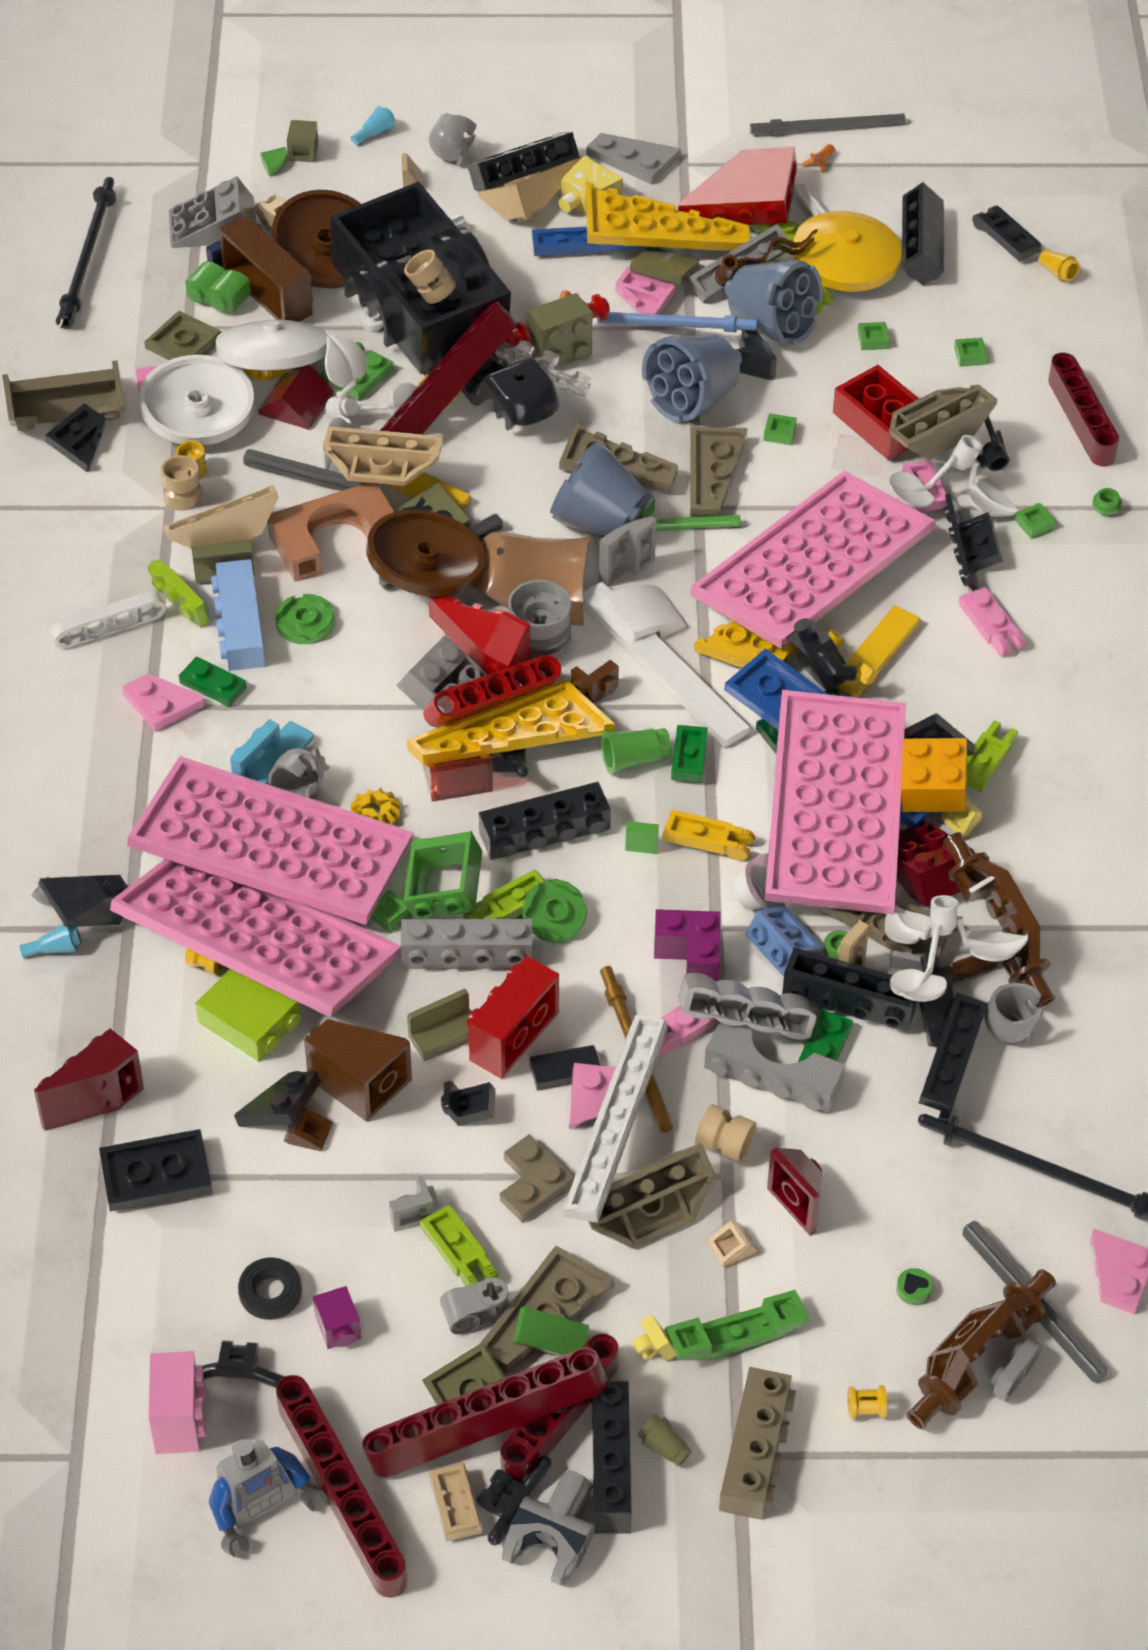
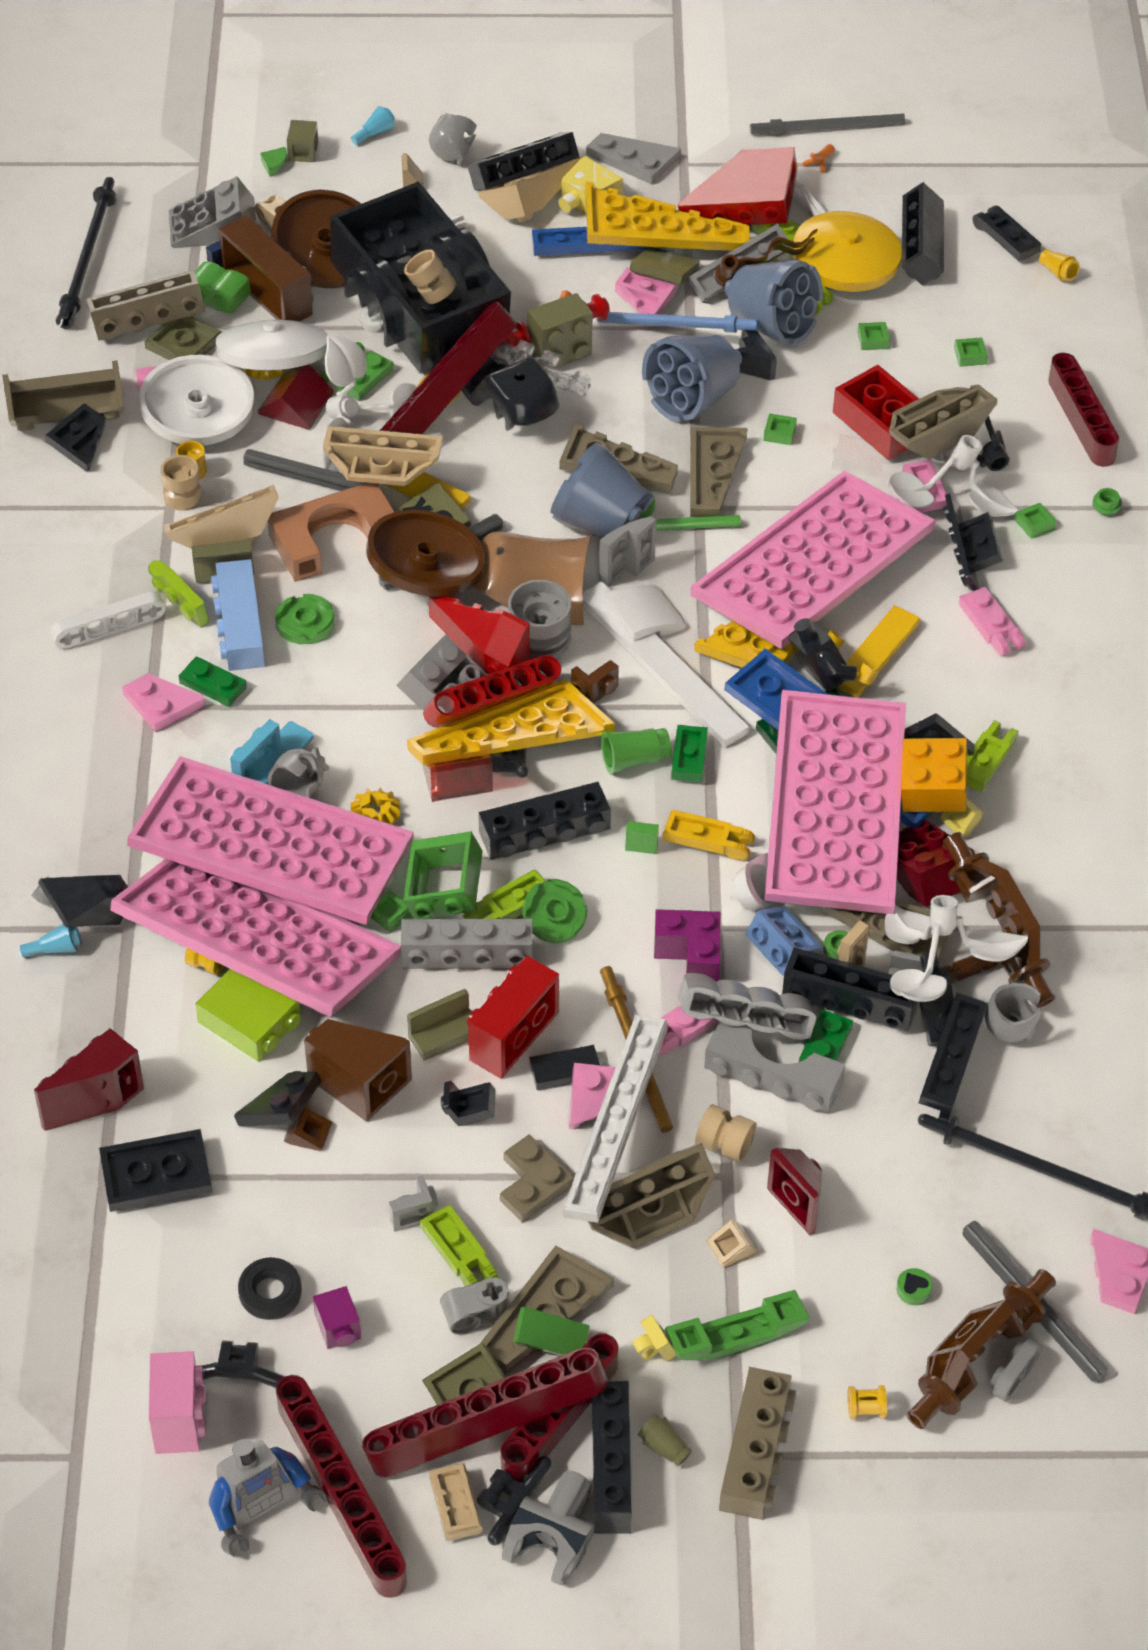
(146, 305): none -> dark tan brick

